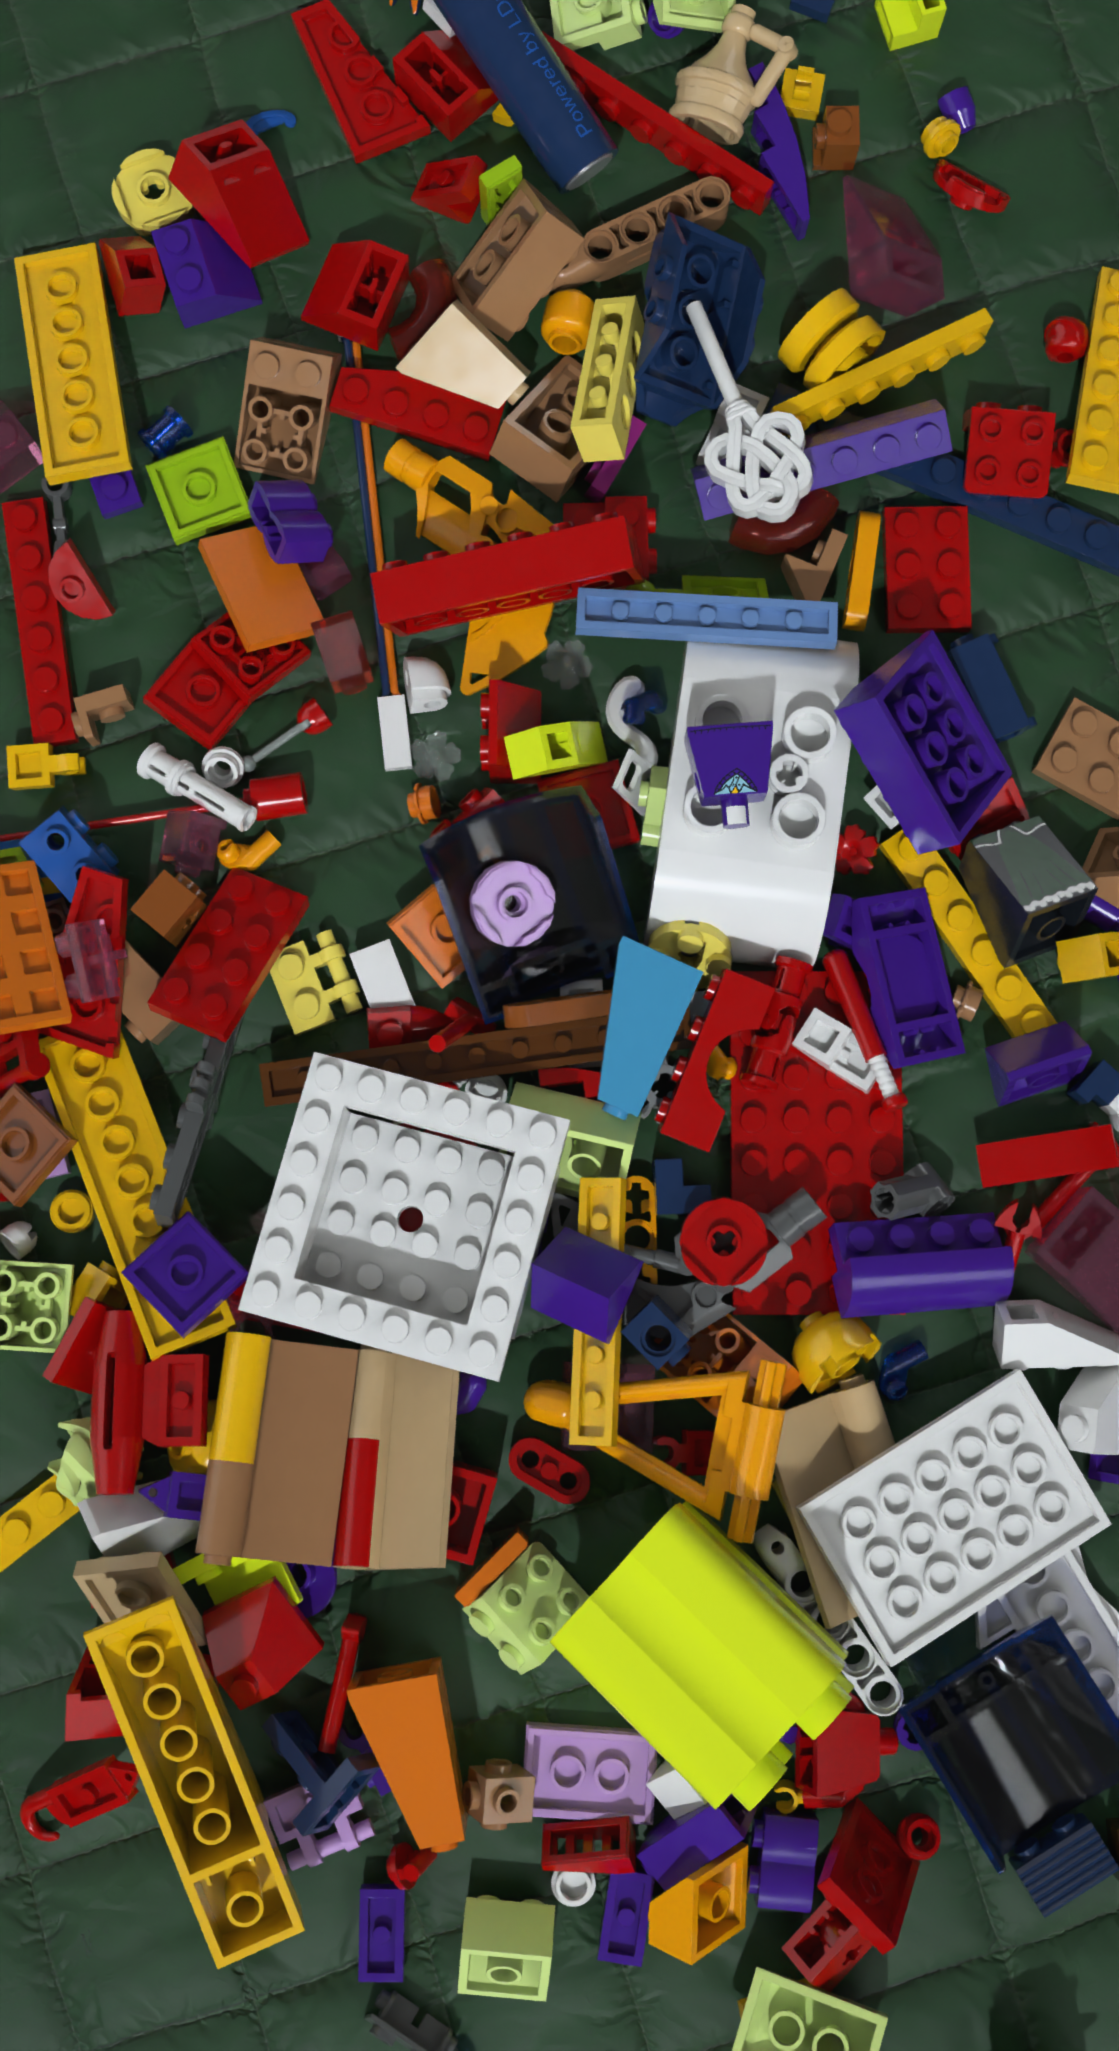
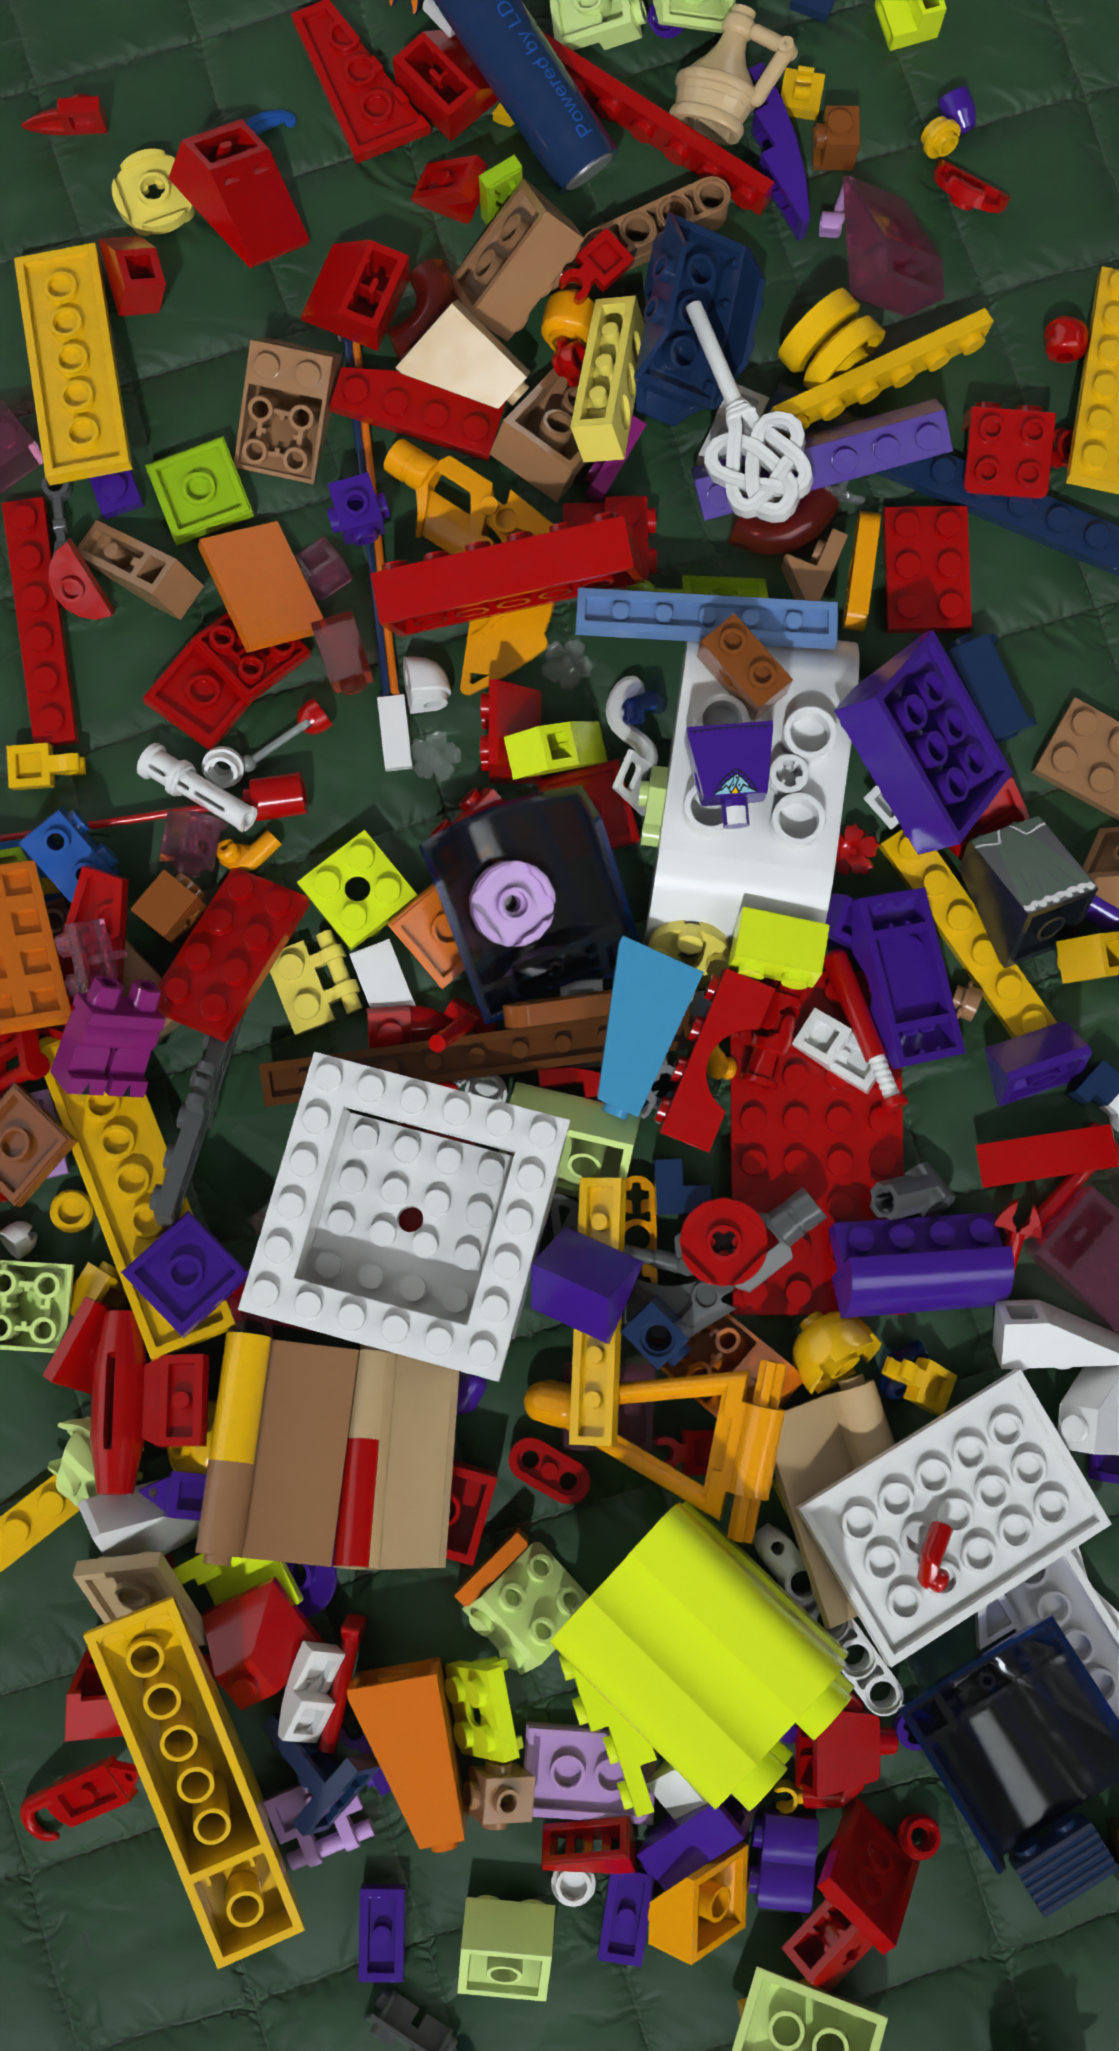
(73, 116): none -> red plate
(103, 705): medium nougat bracket -> none
(109, 1039): none -> magenta hips
(140, 569): none -> medium nougat slope
(165, 433): clear blue bush -> none
(203, 272): dark purple slope -> none
(290, 521): dark purple brick -> none
(305, 1699): none -> white slope
(357, 510): none -> dark purple brick
(357, 919): none -> neon yellow piece
(406, 1865): red plate -> none
(424, 803): orange plate -> none
(483, 1687): none -> neon yellow piece
(568, 360): none -> red plate
(599, 263): none -> red plate
(622, 1745): none -> neon yellow slope
(744, 666): none -> dark orange brick
(778, 948): none -> neon yellow brick
(831, 222): none -> lavender hand
(843, 495): none -> clear plant
(927, 1382): none -> yellow plate
(931, 1557): none -> red arm

